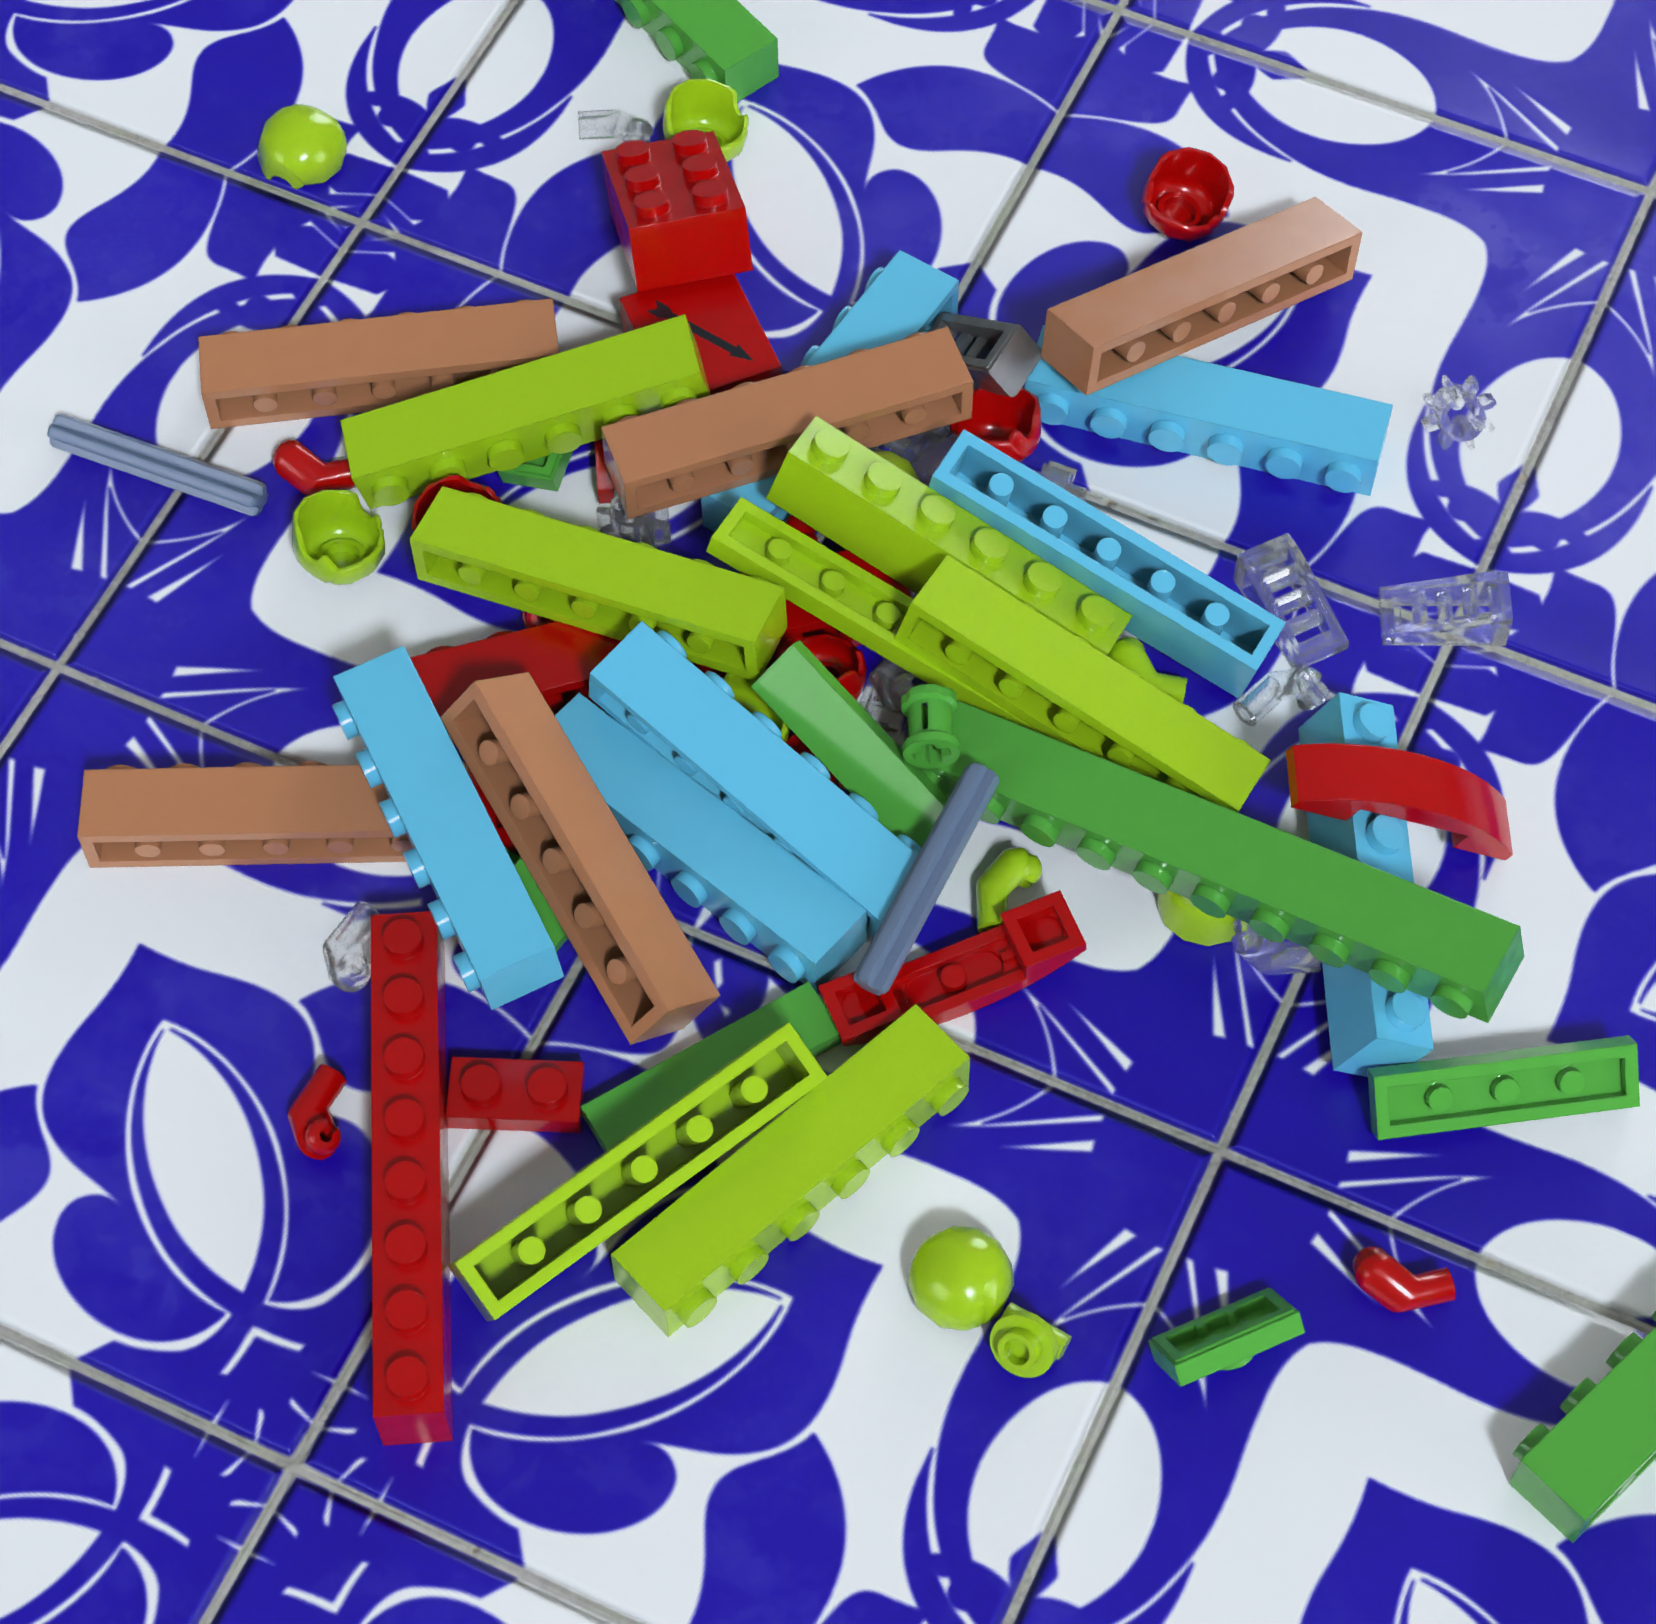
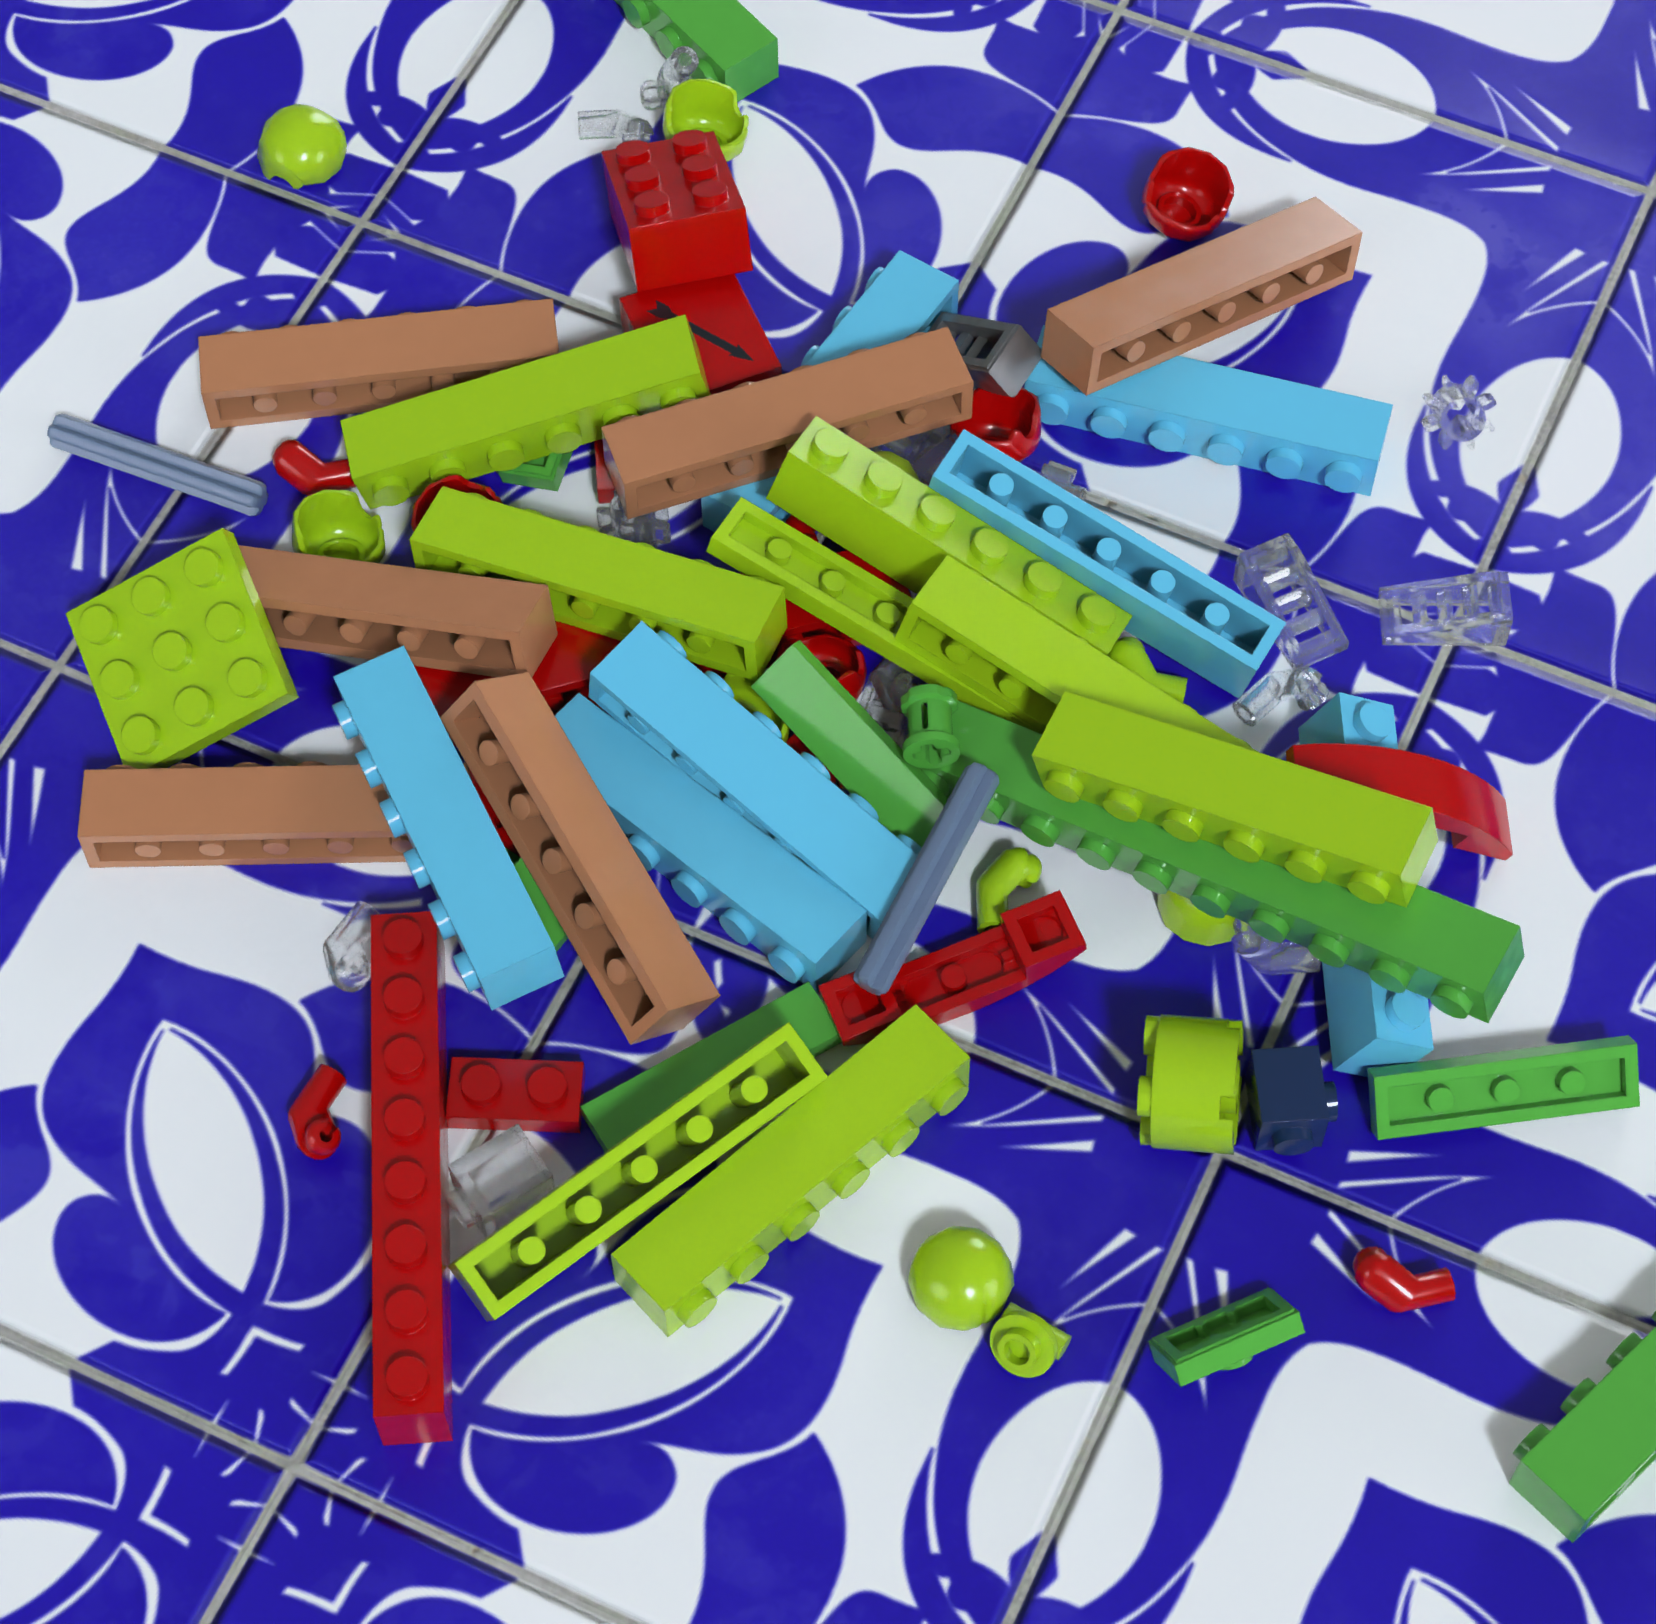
(182, 654): none -> lime plate
(377, 607): none -> nougat brick
(498, 1181): none -> clear brick
(674, 71): none -> clear arm
(1191, 1083): none -> lime brick
(1236, 799): none -> lime brick
(1289, 1099): none -> dark blue brick

